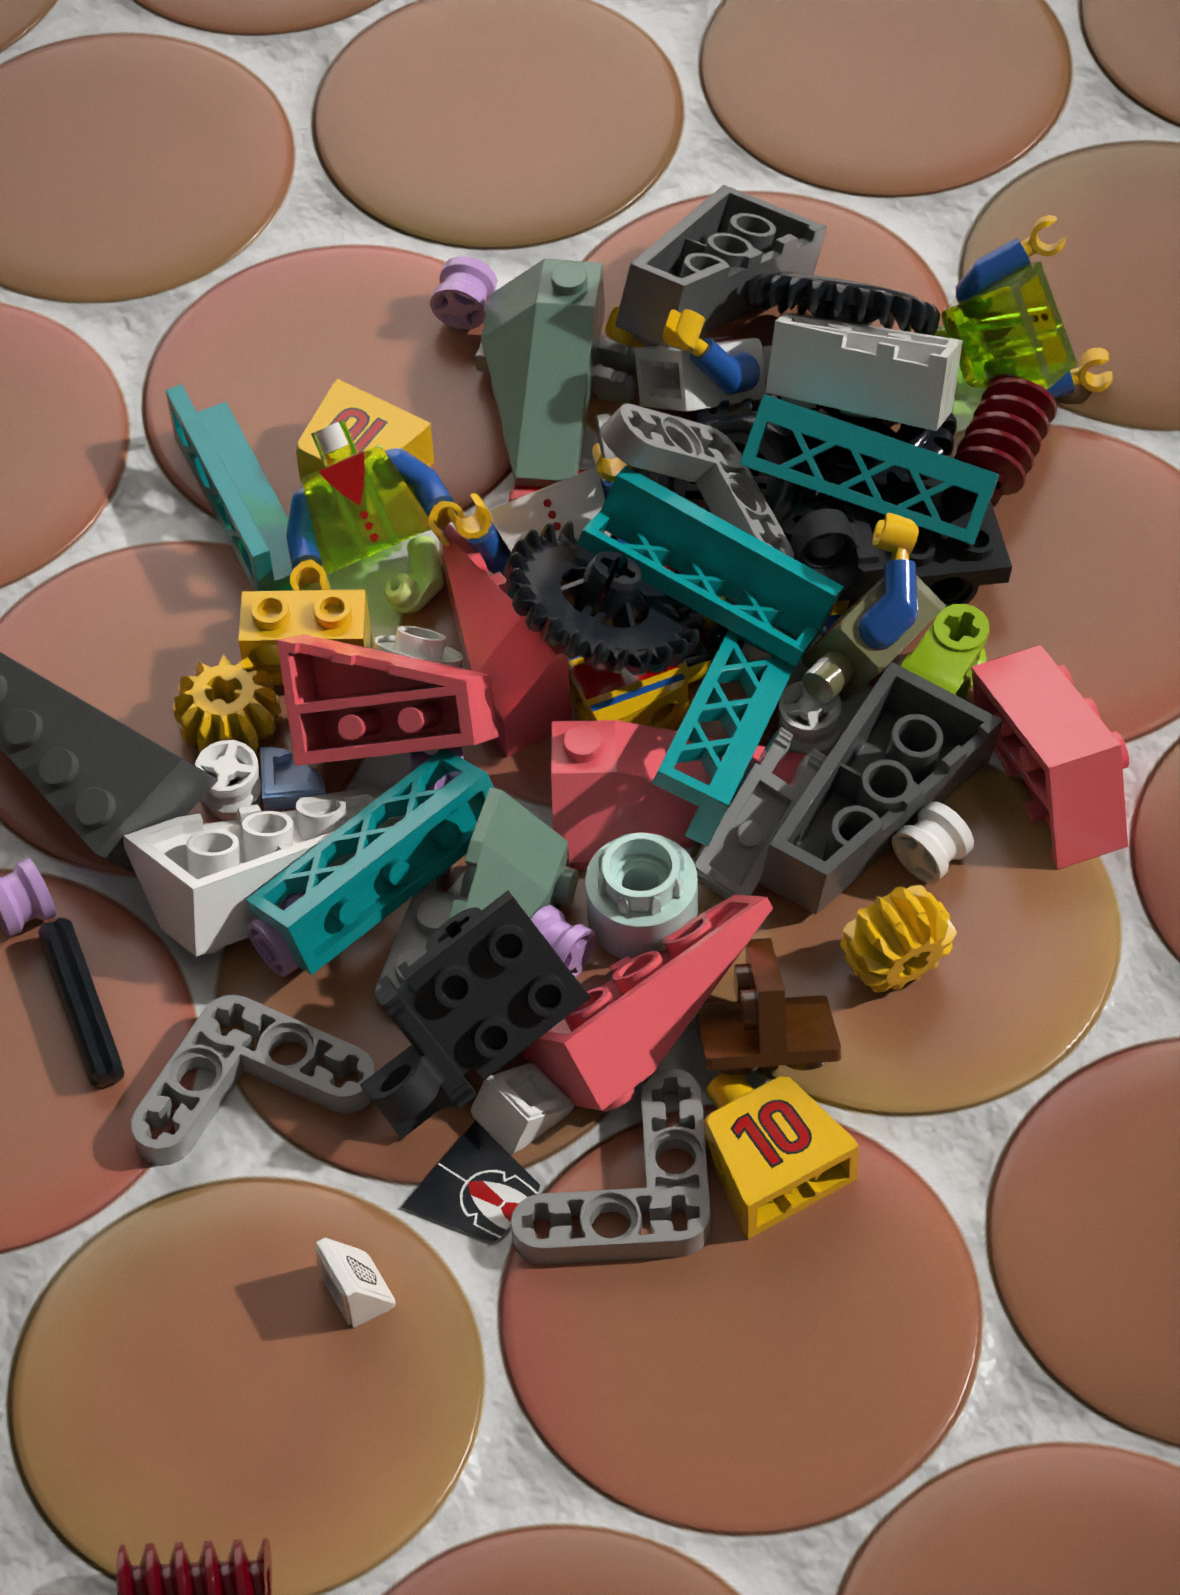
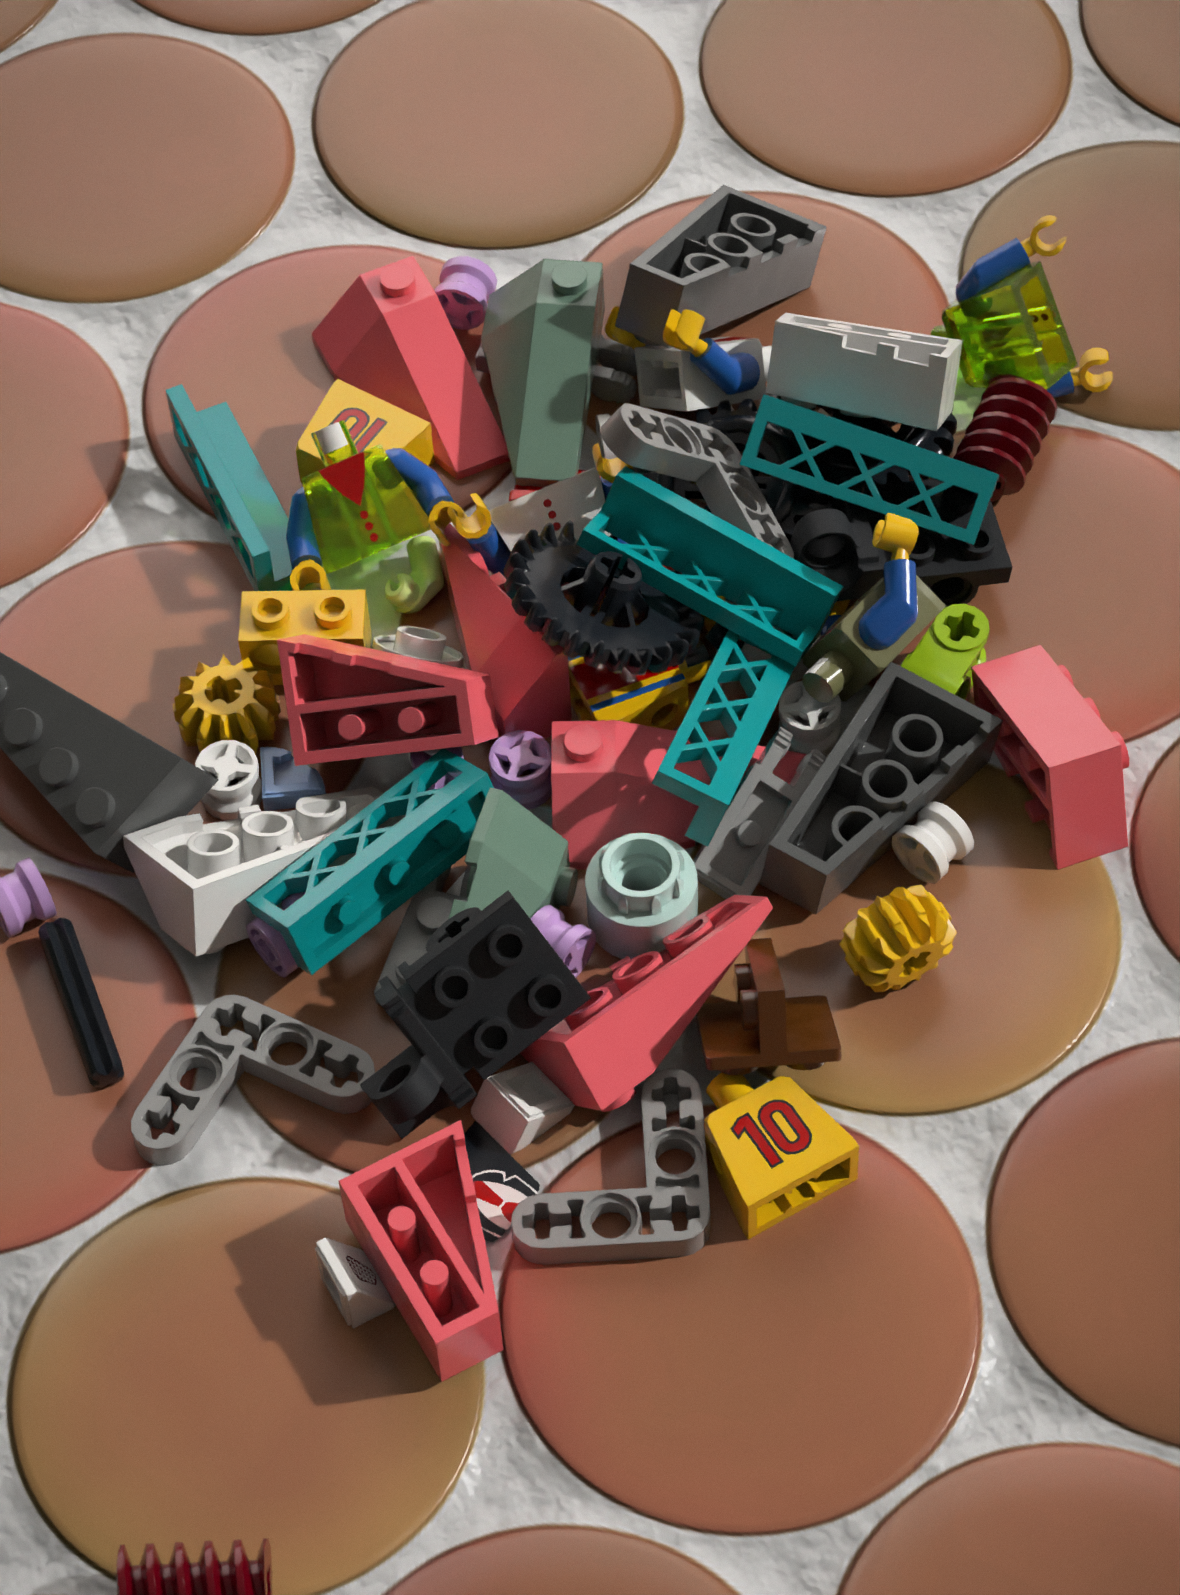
(401, 348): none -> coral wedge
(428, 1247): none -> coral wedge
(515, 754): none -> lavender wheel
(842, 301): black gear -> none

